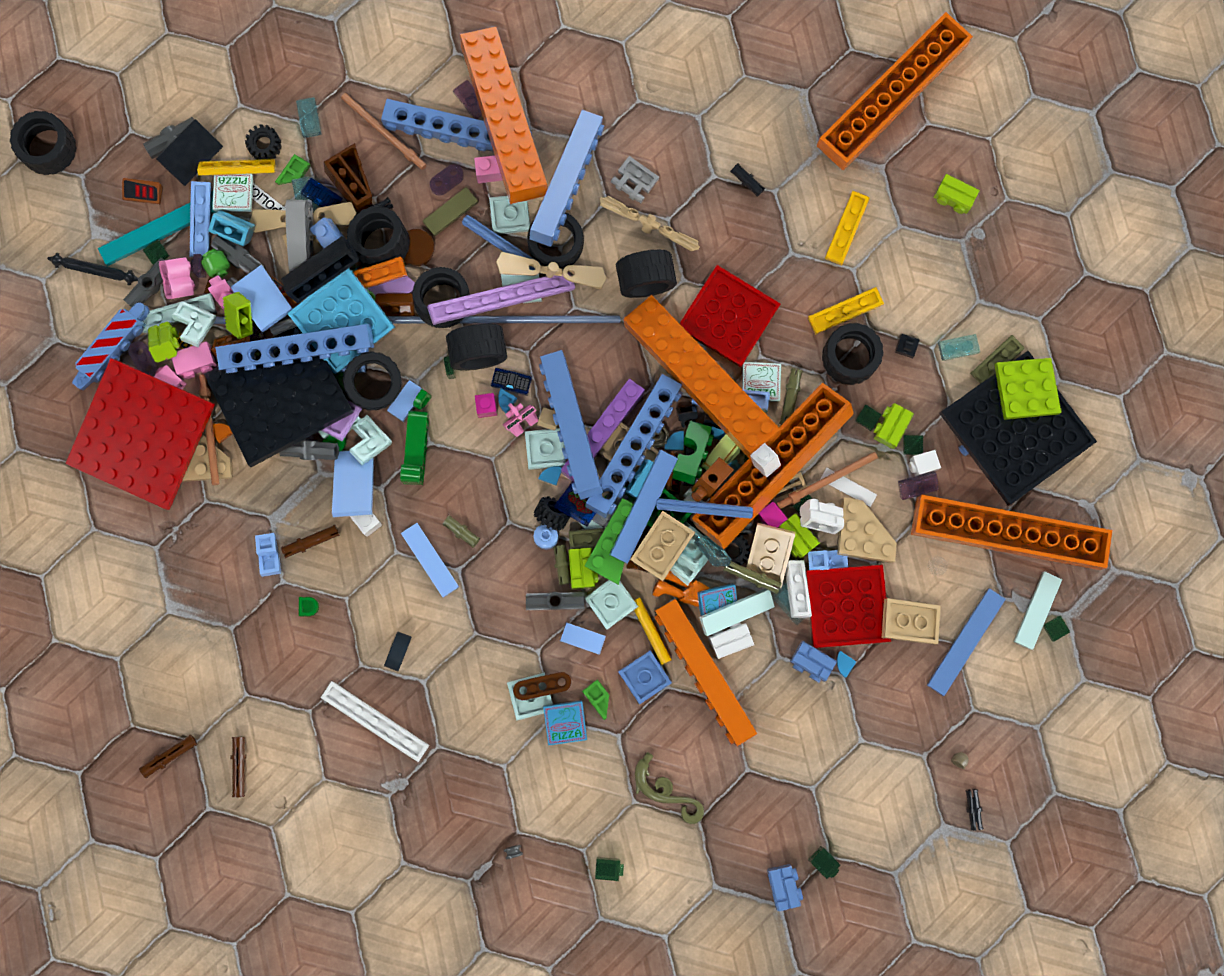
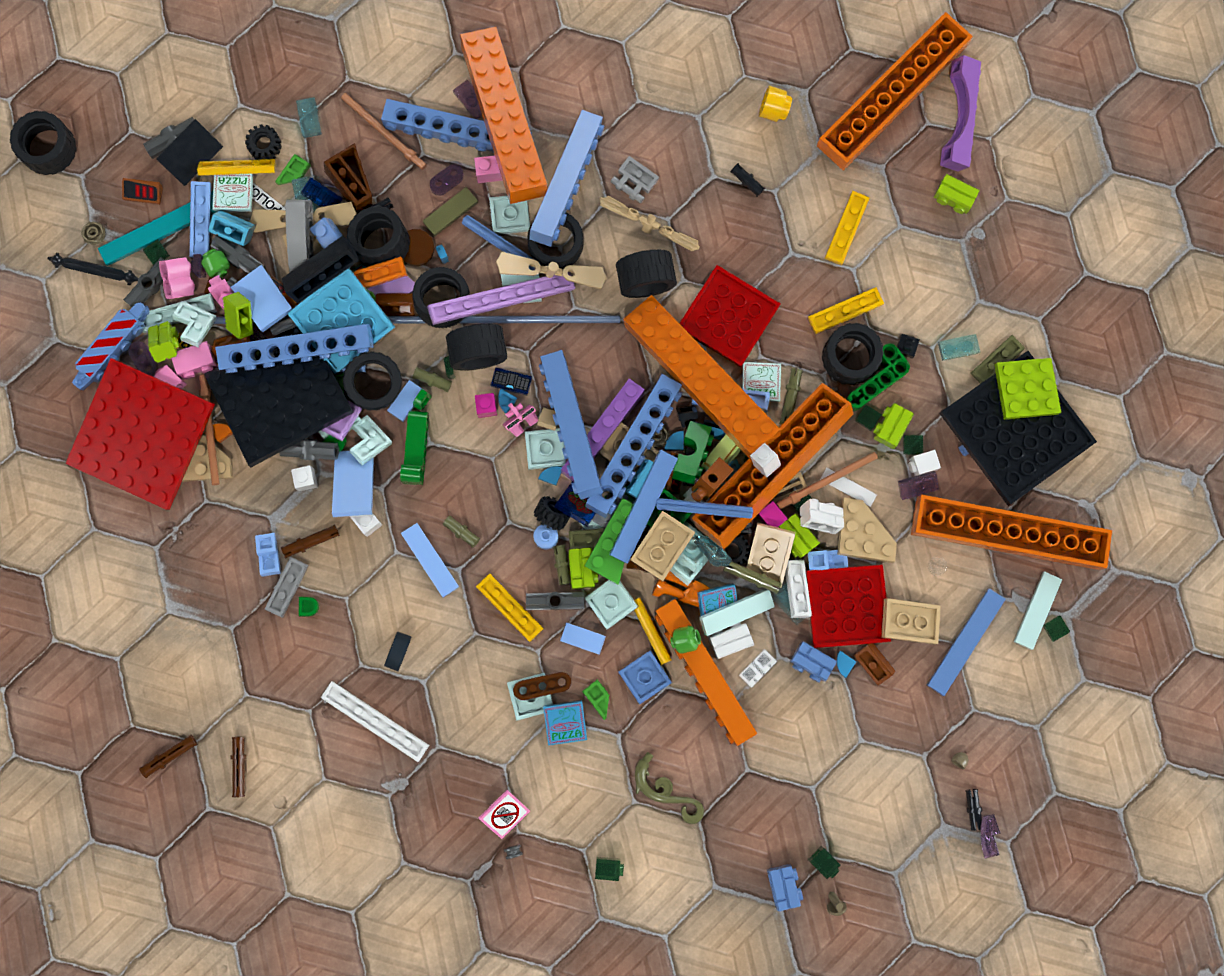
(89, 229): none -> dark tan plate
(286, 587): none -> light grey tile
(304, 478): none -> white brick
(432, 379): none -> olive pin
(442, 254): none -> dark azure tile
(504, 814): none -> piece
(509, 607): none -> yellow tile
(685, 639): none -> bright green head
(758, 668): none -> white sticker
(775, 104): none -> yellow piece
(835, 906): none -> dark tan plate
(874, 663): none -> dark orange slope
(876, 383): none -> green beam
(965, 79): none -> medium lavender arch
(988, 829): none -> clear purple slope

